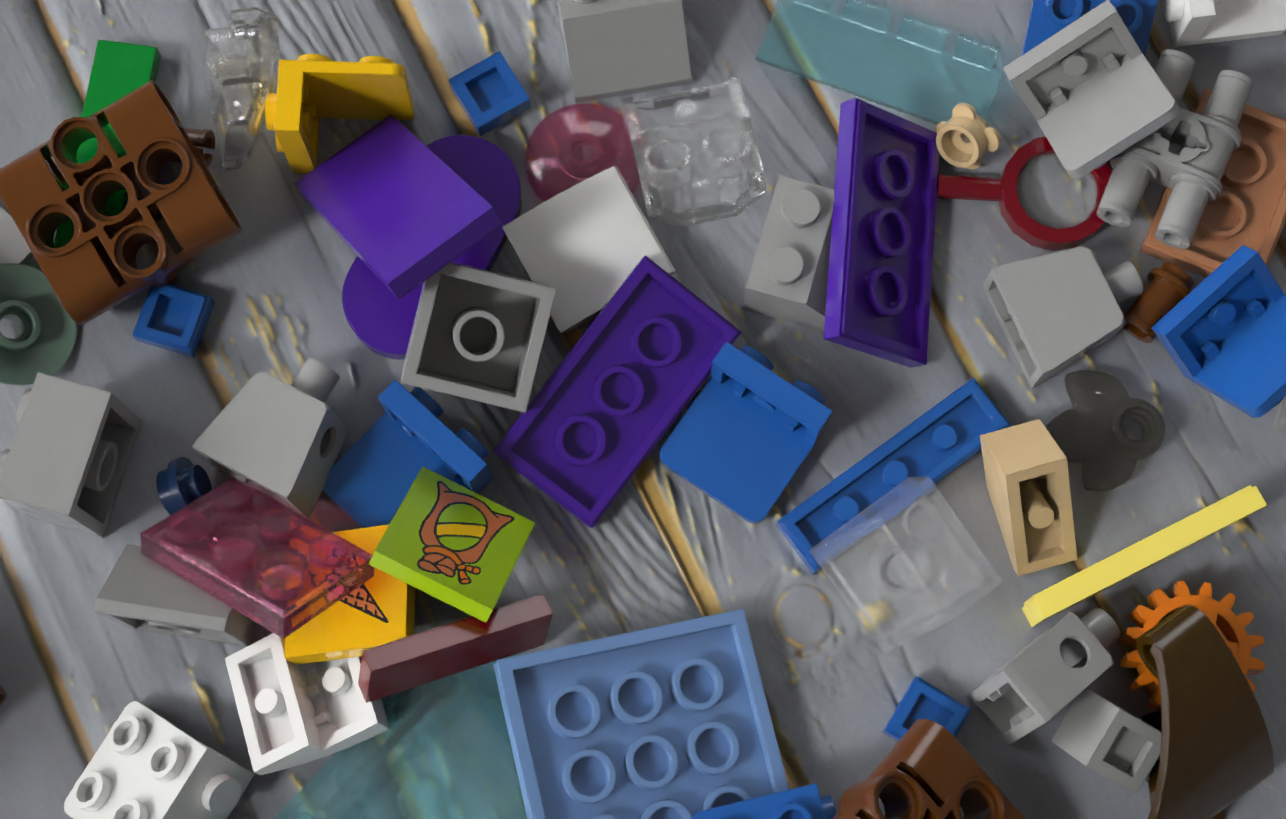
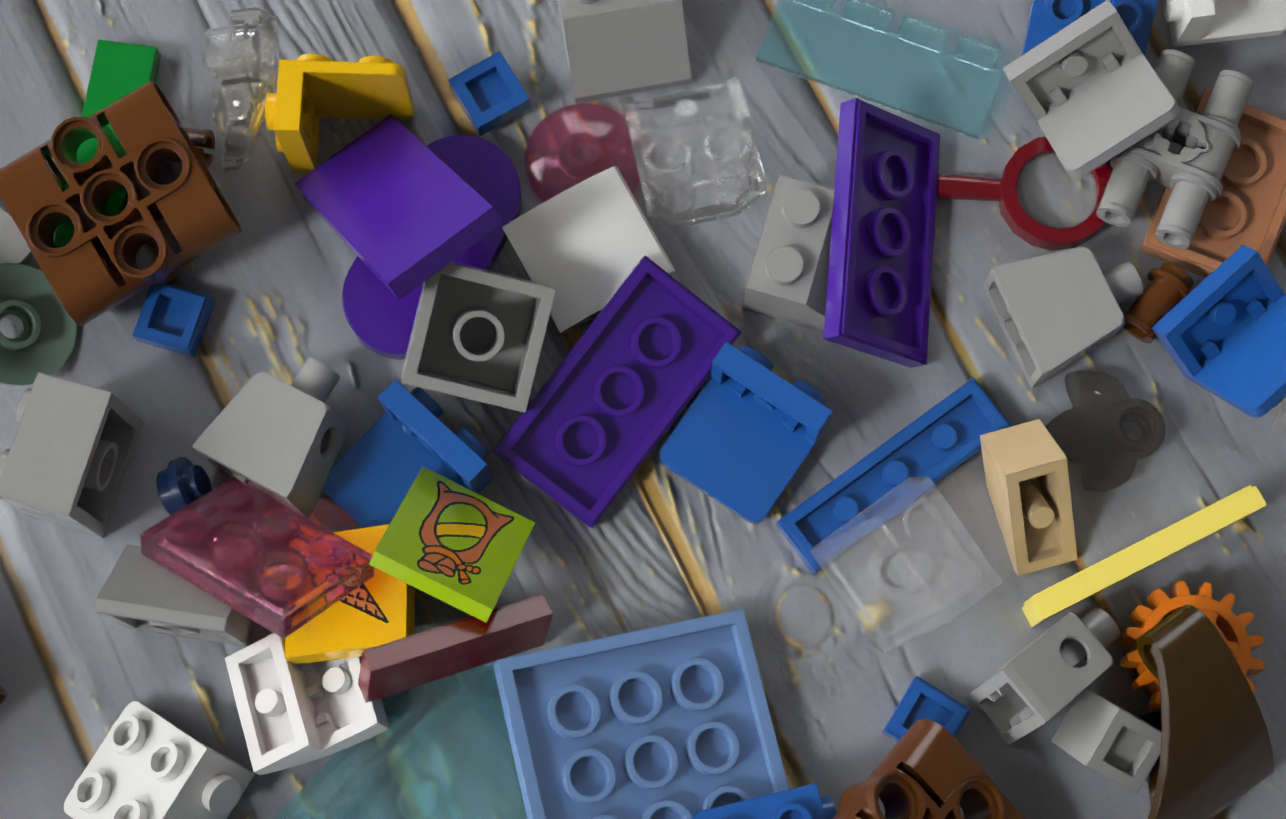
(966, 137): tan plate -> none

